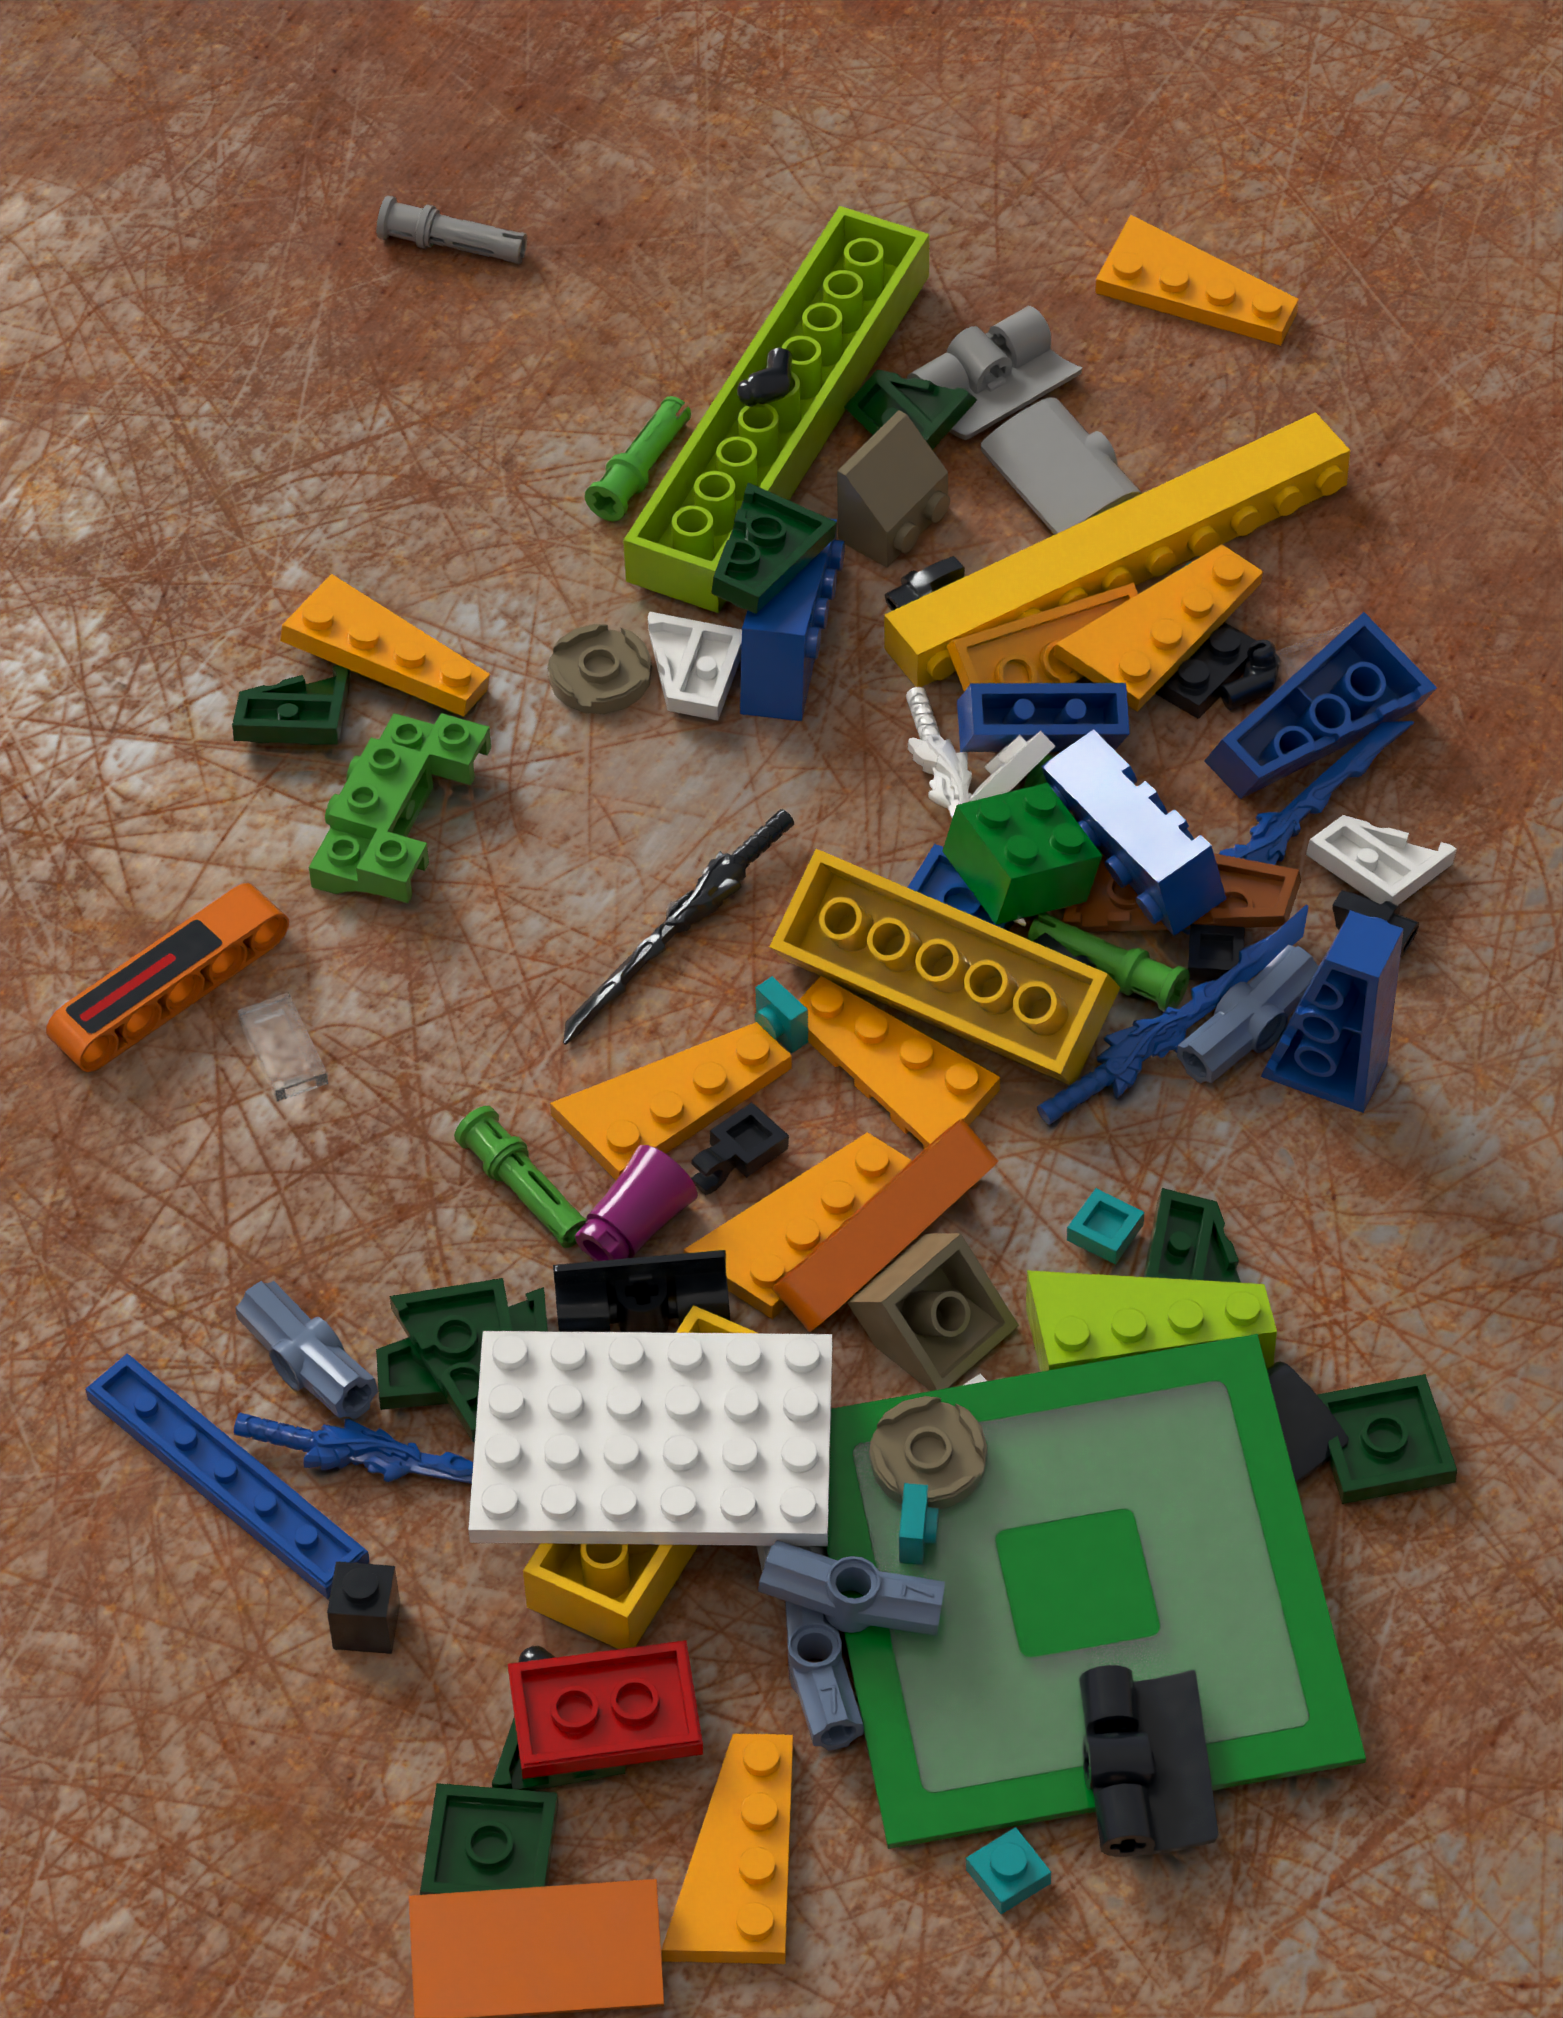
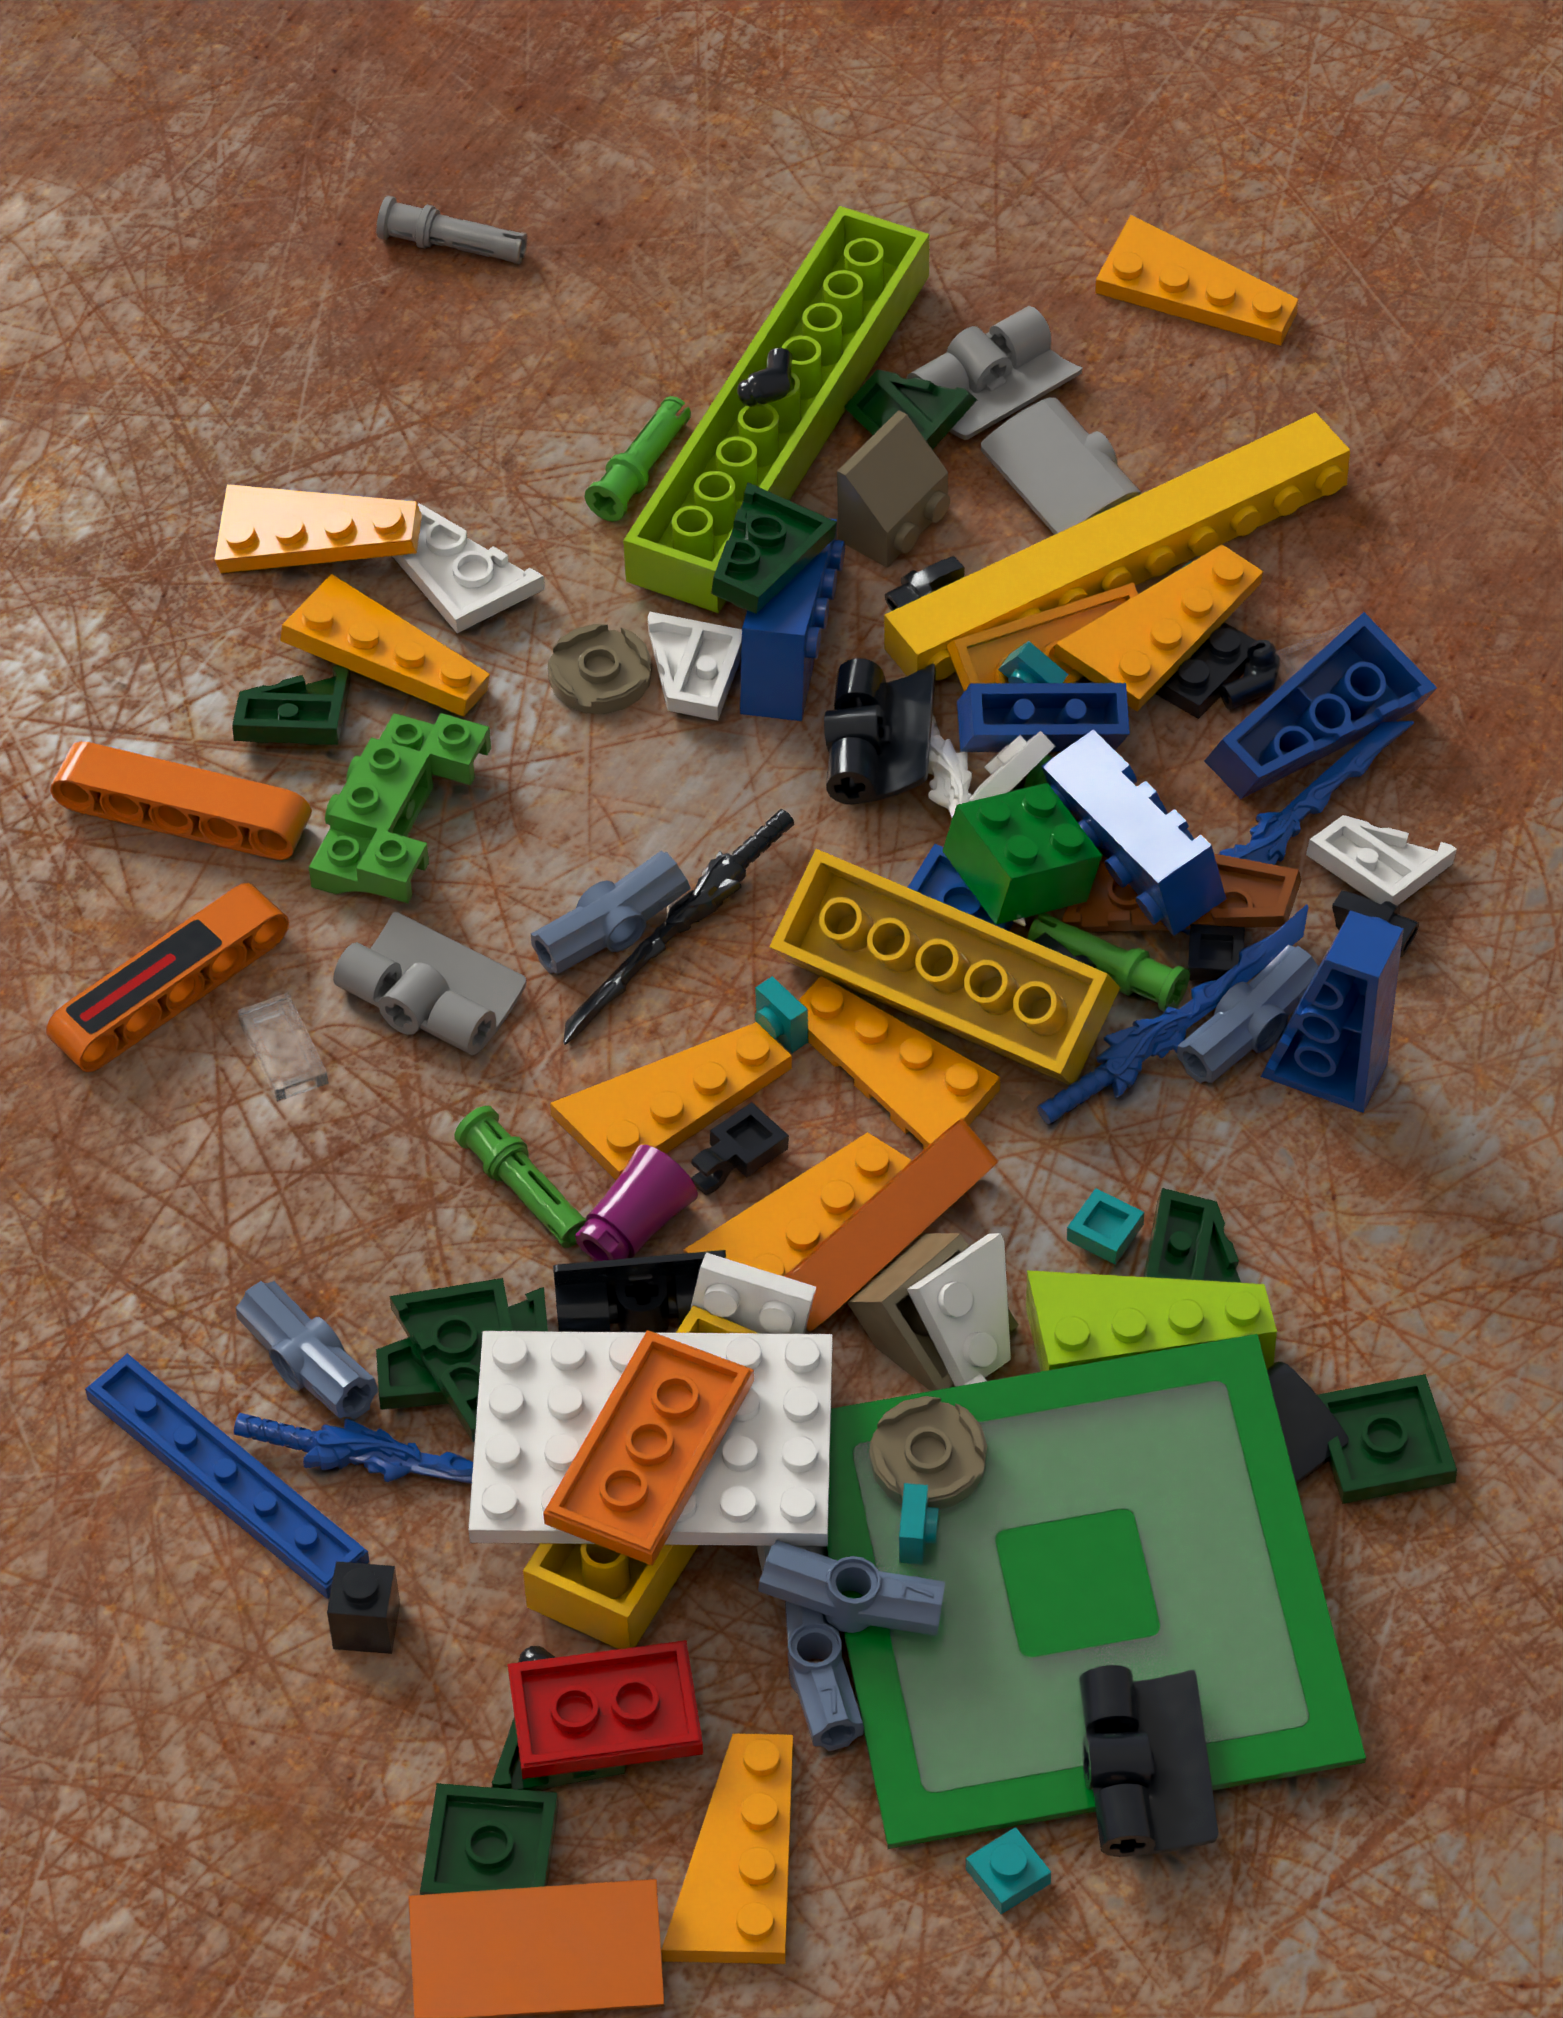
(181, 800): none -> orange beam
(303, 528): none -> wing
(431, 984): none -> light grey panel
(462, 576): none -> white wing
(610, 914): none -> sand blue piece
(649, 1447): none -> orange tile
(753, 1296): none -> white wing
(878, 732): none -> black panel
(968, 1310): none -> white wing
(1031, 665): none -> teal plate

